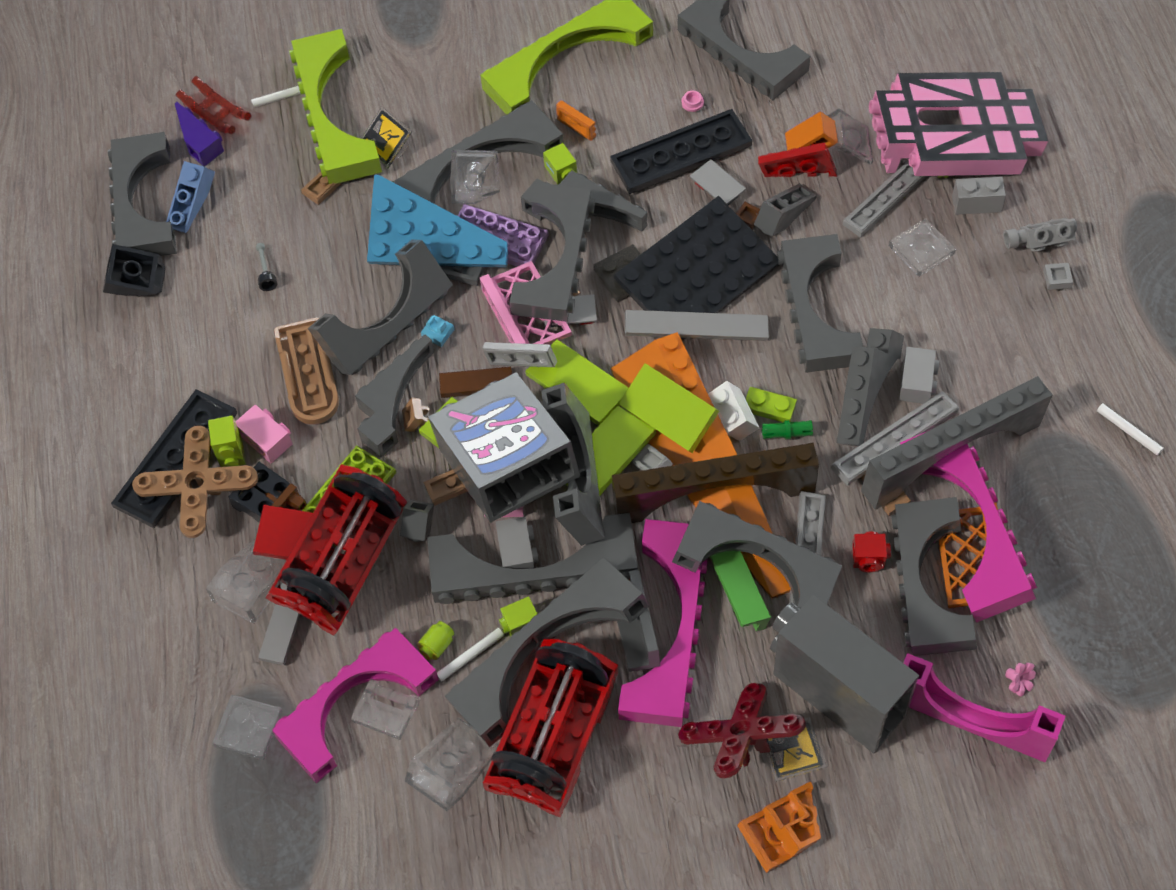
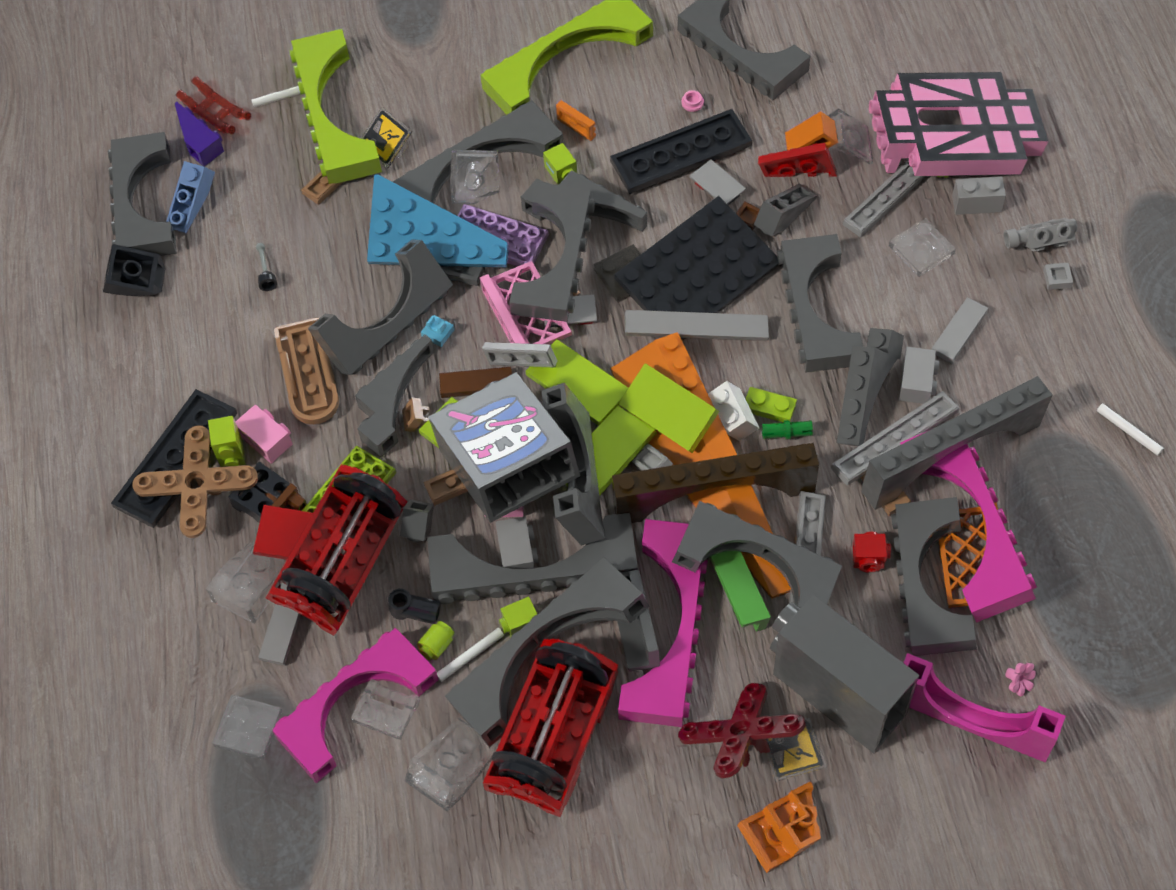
(416, 608): none -> black piece
(959, 330): none -> light grey tile

